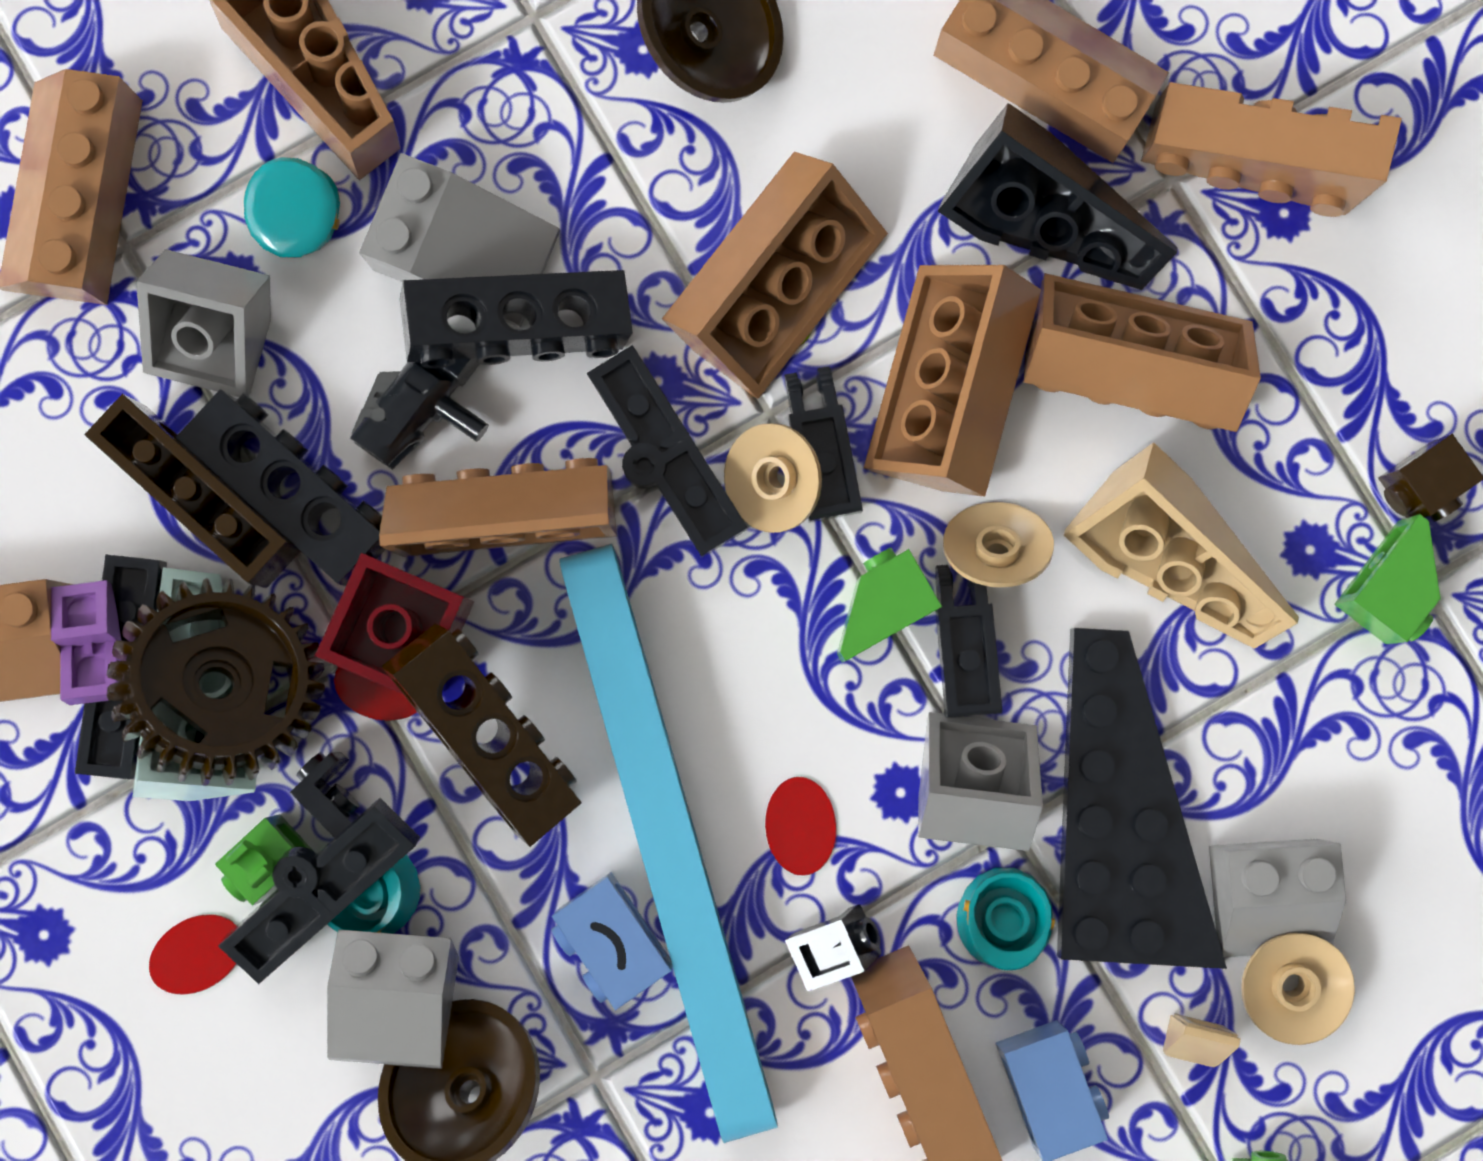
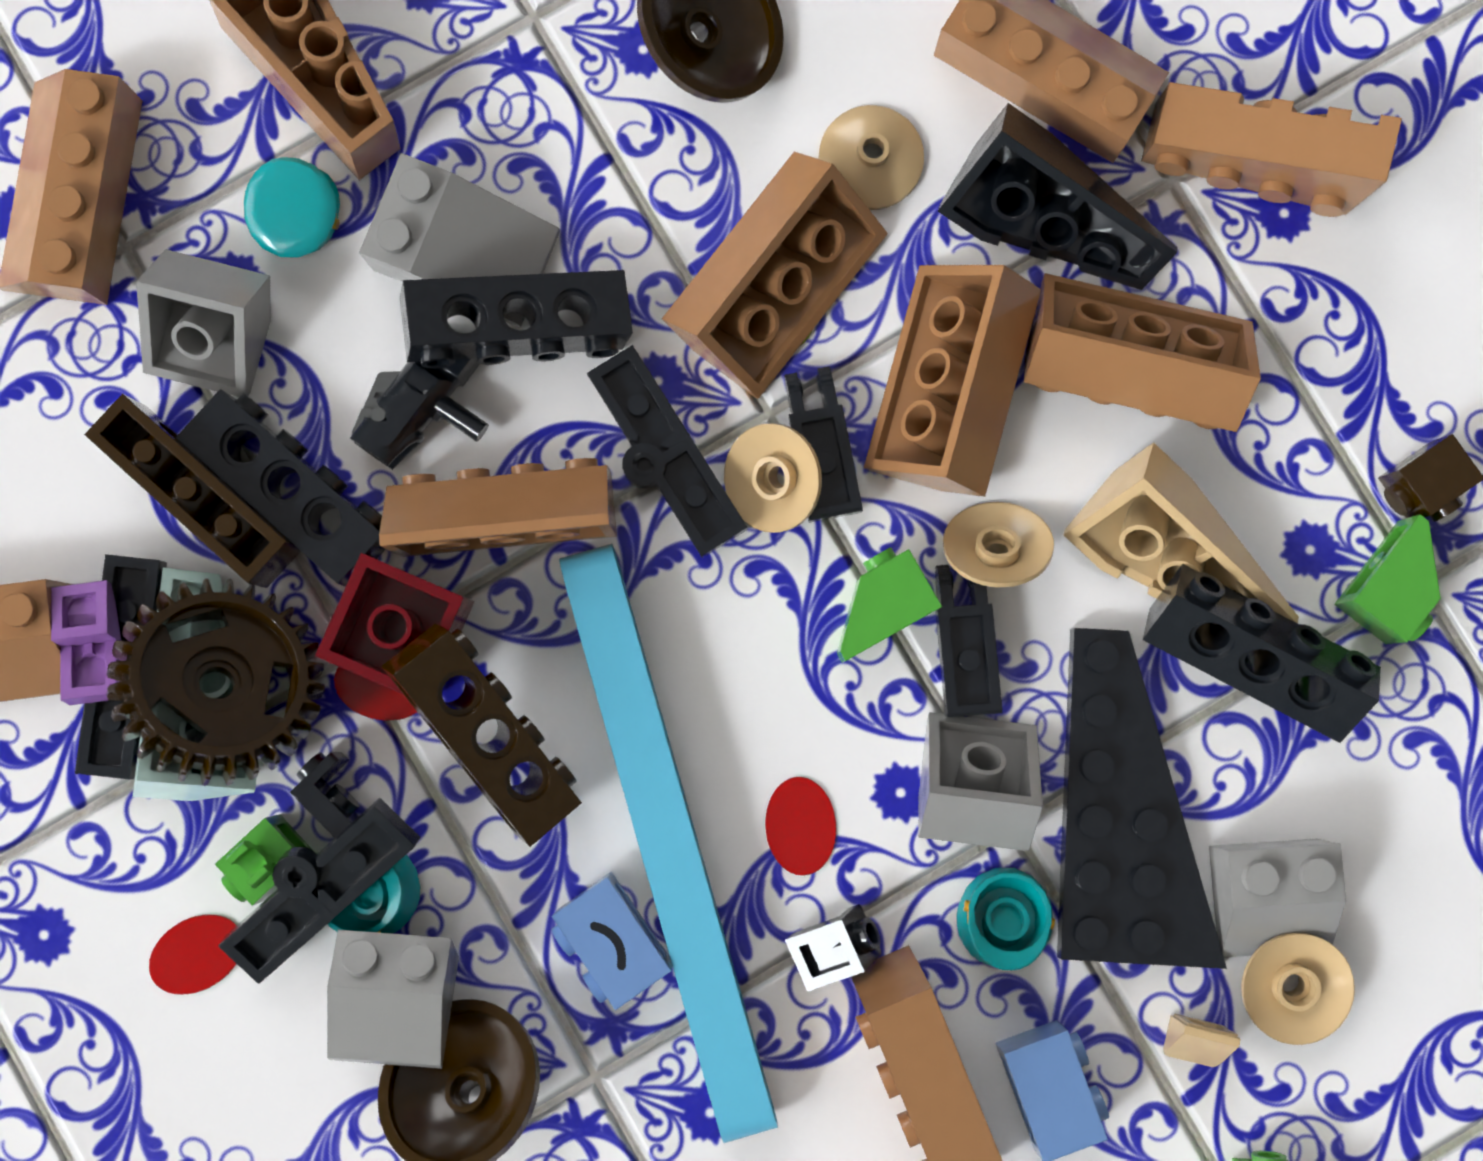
(878, 180): none -> tan dish
(1293, 674): none -> black brick

